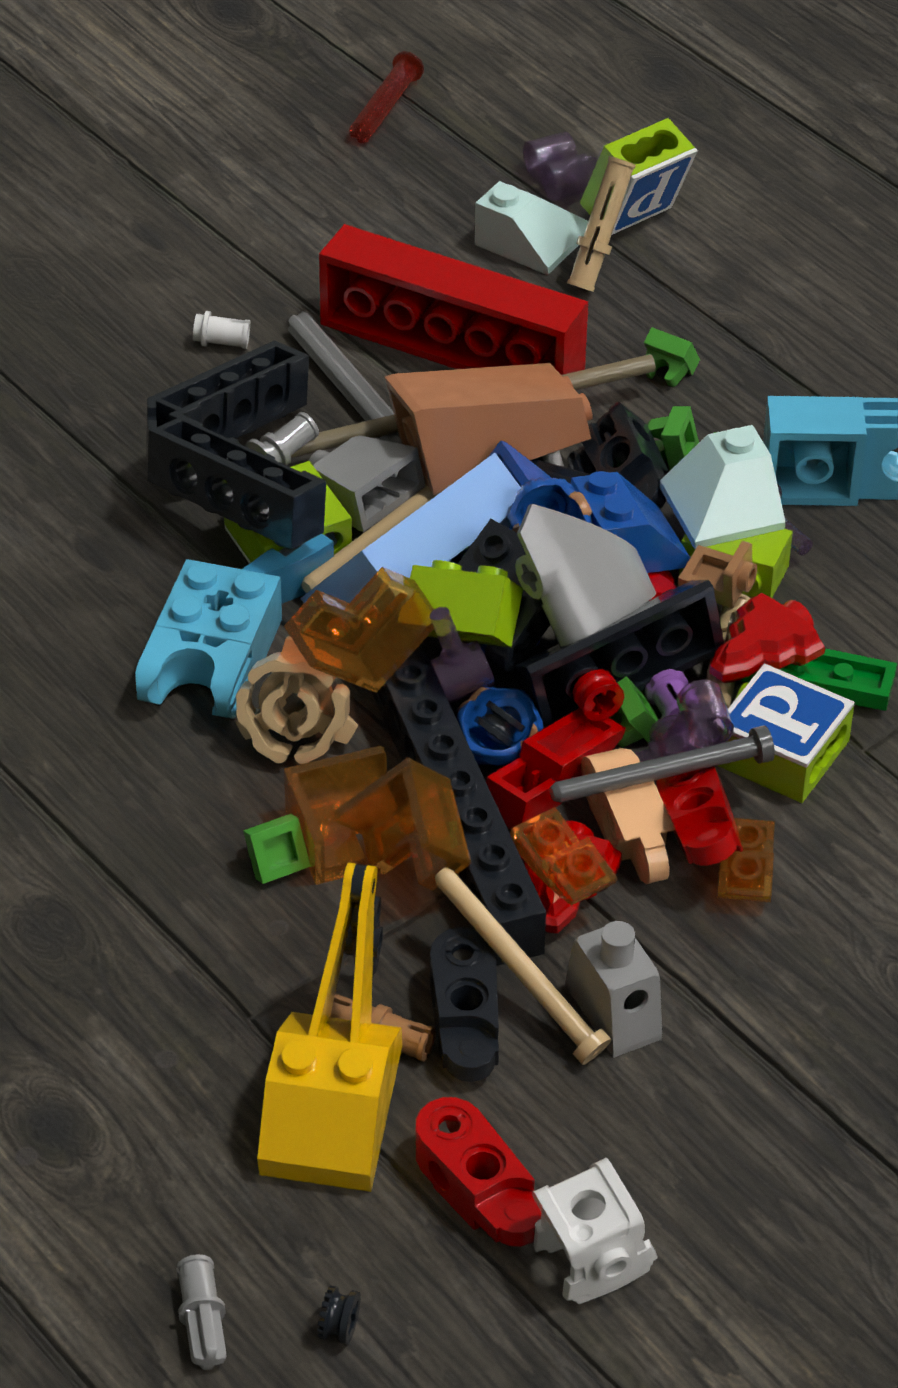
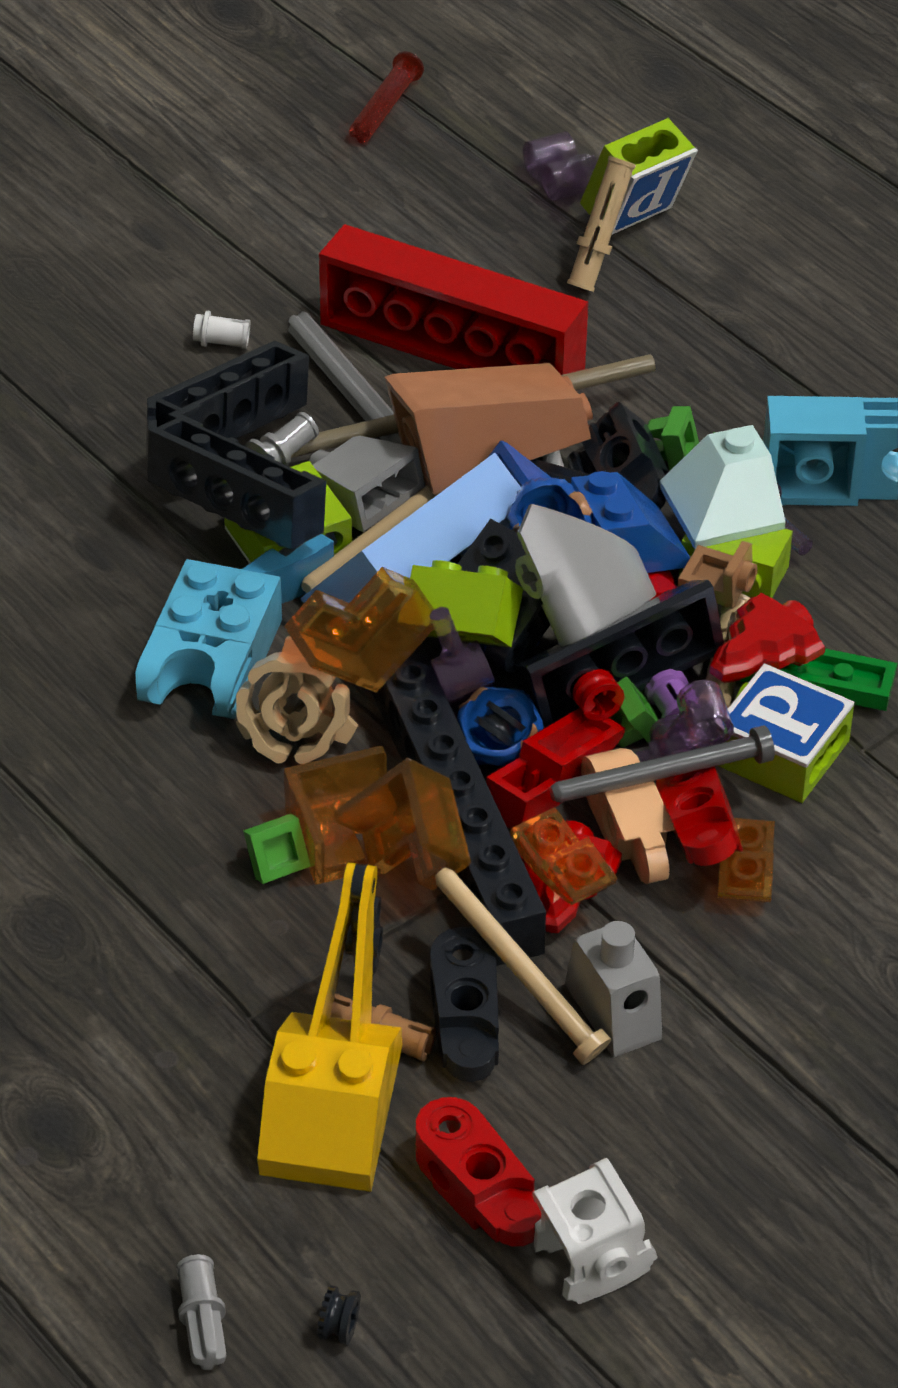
(526, 228): light aqua slope -> none
(673, 353): bright green tile -> none

